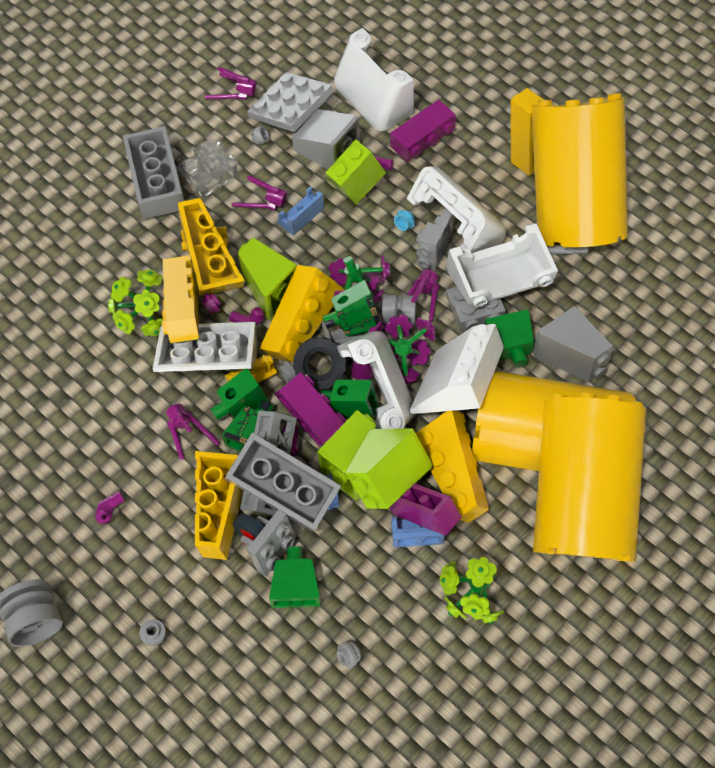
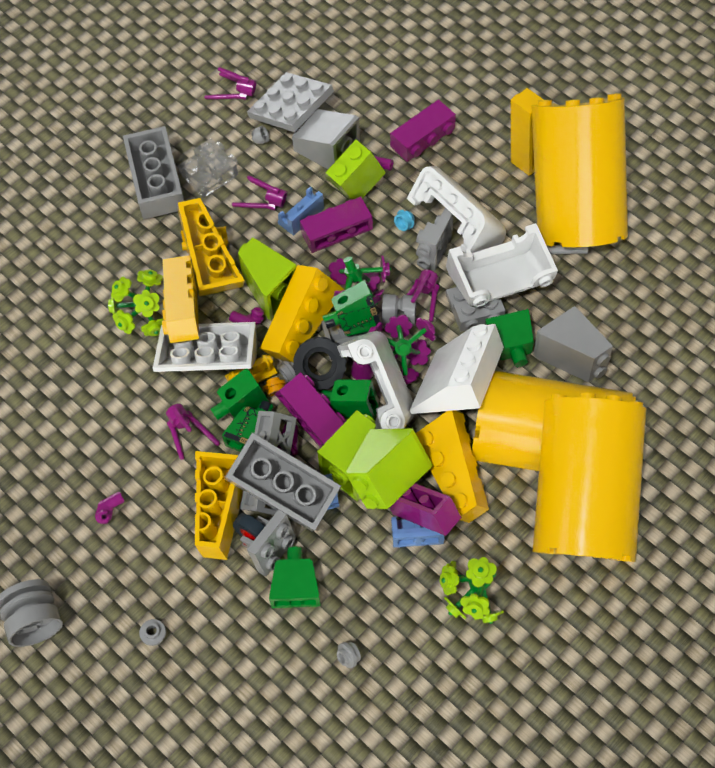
(211, 303): magenta plate -> none
(273, 385): none -> light orange plate
(336, 224): none -> magenta brick
(376, 95): white windscreen -> none

